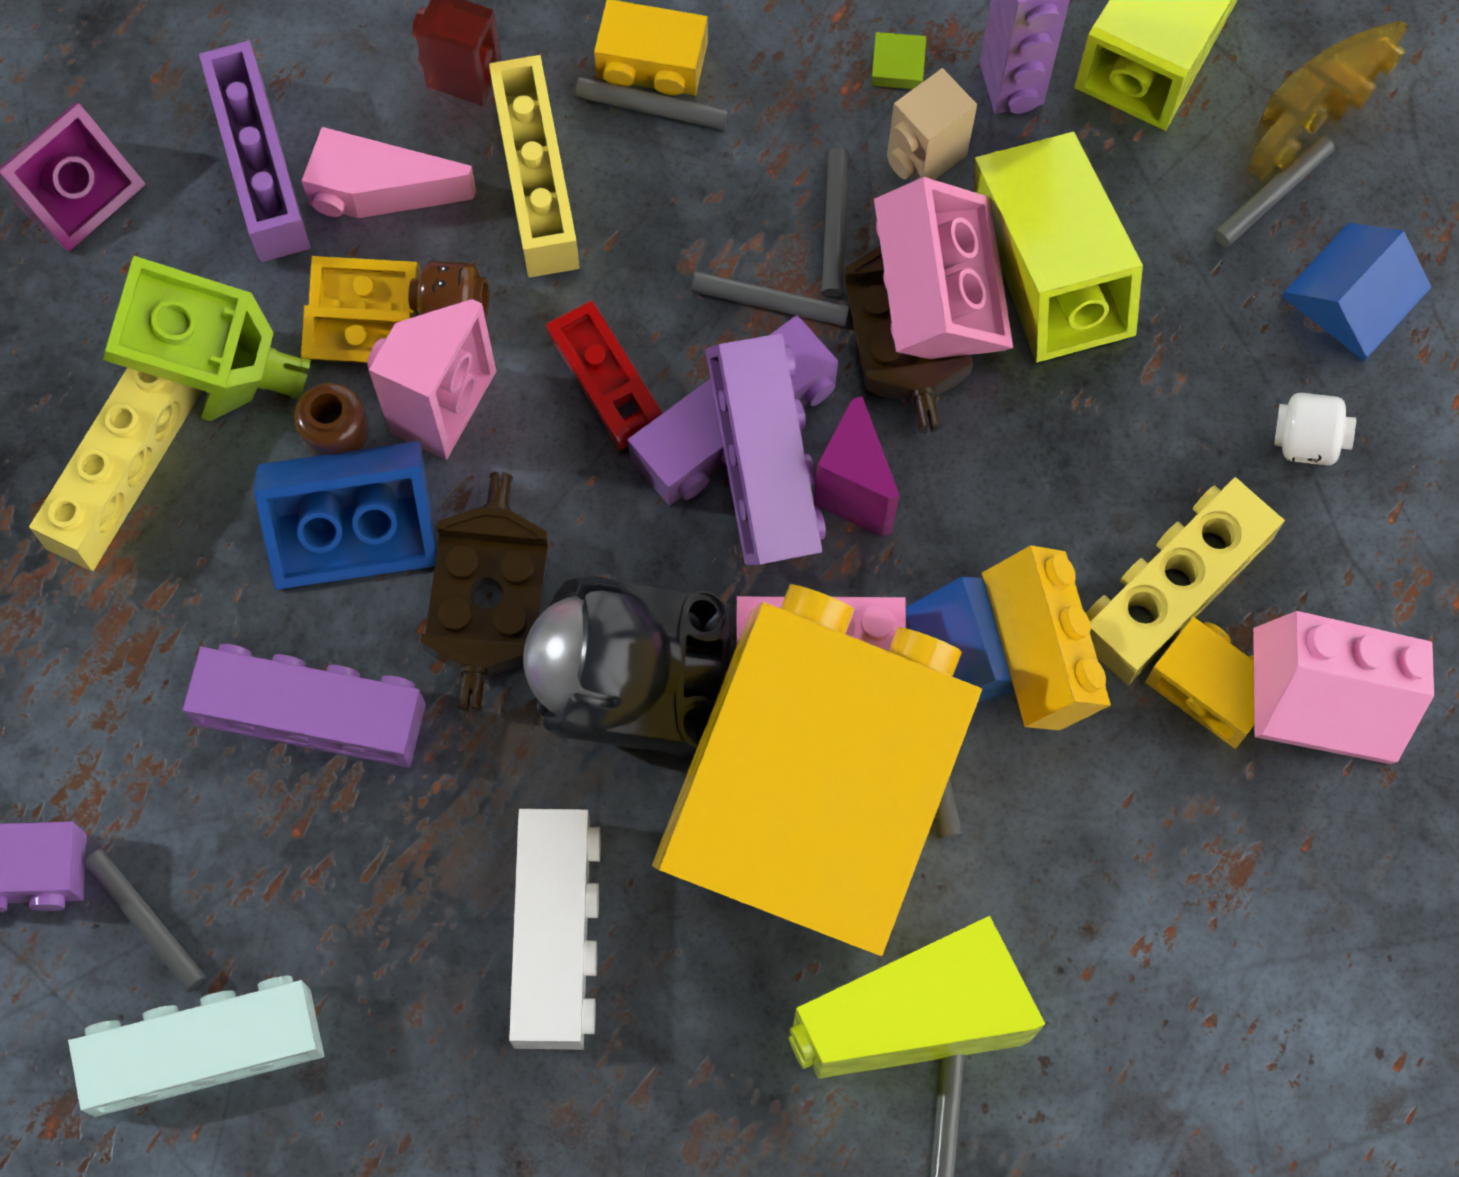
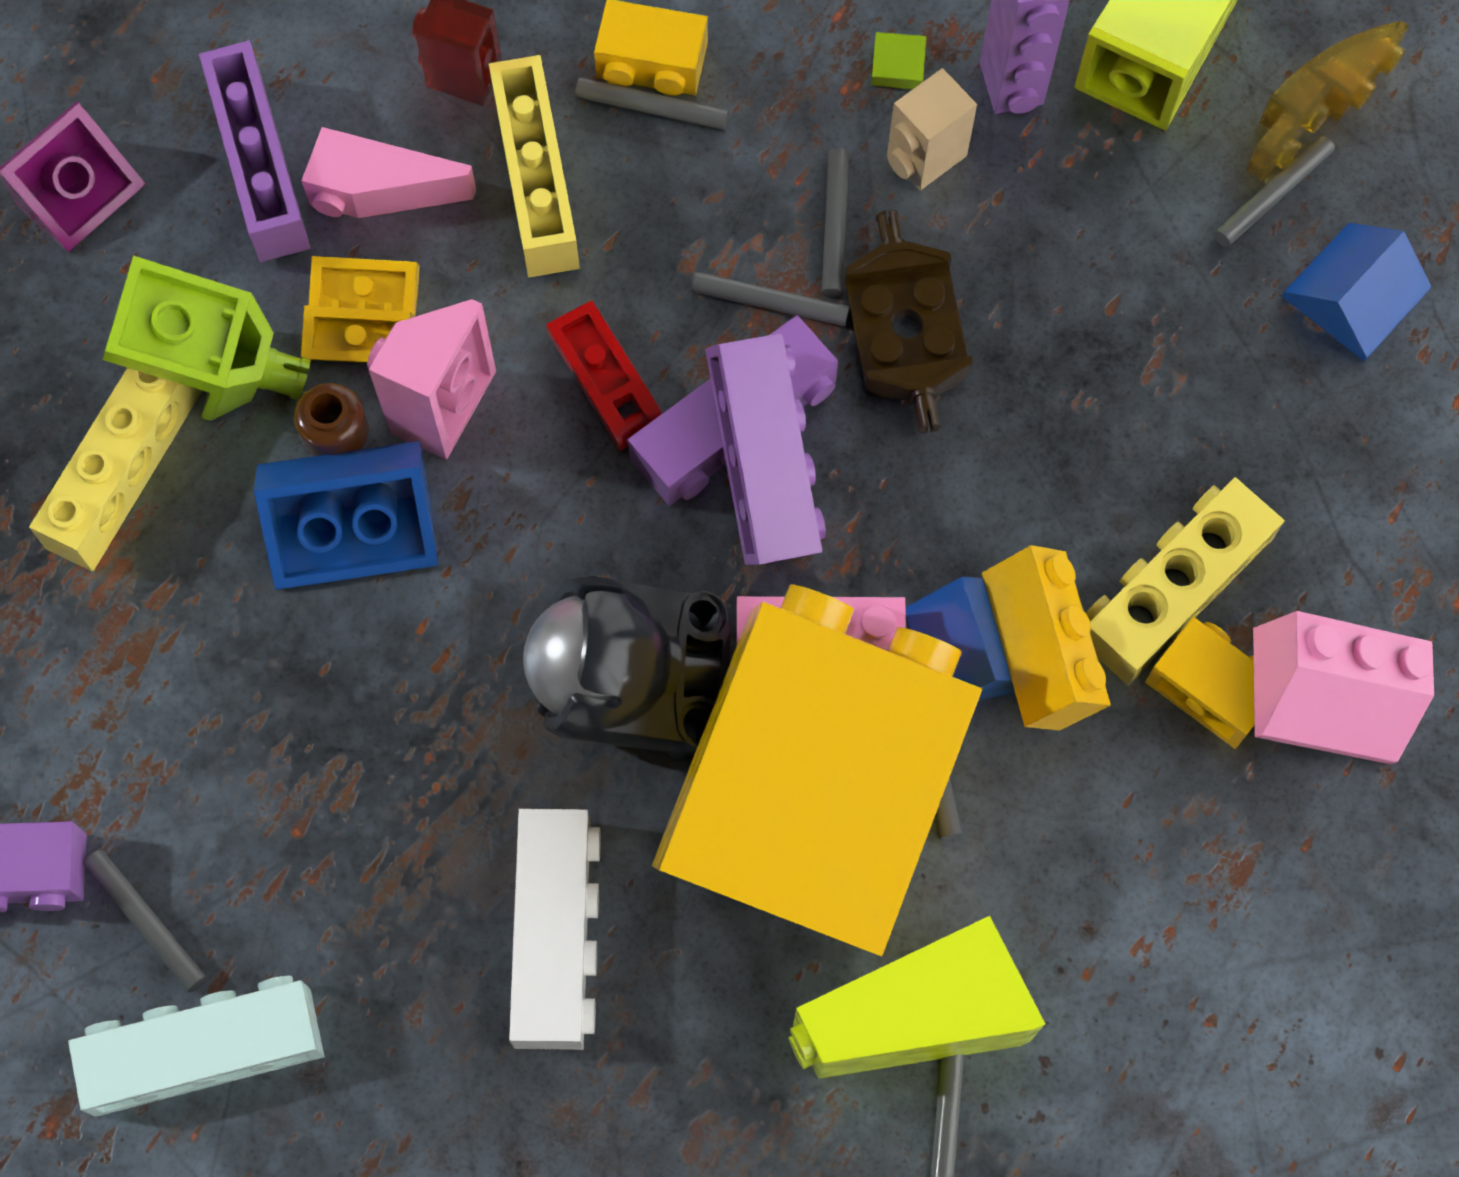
(305, 705): medium lavender brick -> none
(446, 285): reddish brown head -> none
(479, 550): dark brown plate -> none
(855, 475): magenta slope -> none
(942, 271): bright pink slope -> none
(1060, 246): neon yellow slope -> none
(1314, 429): white head -> none

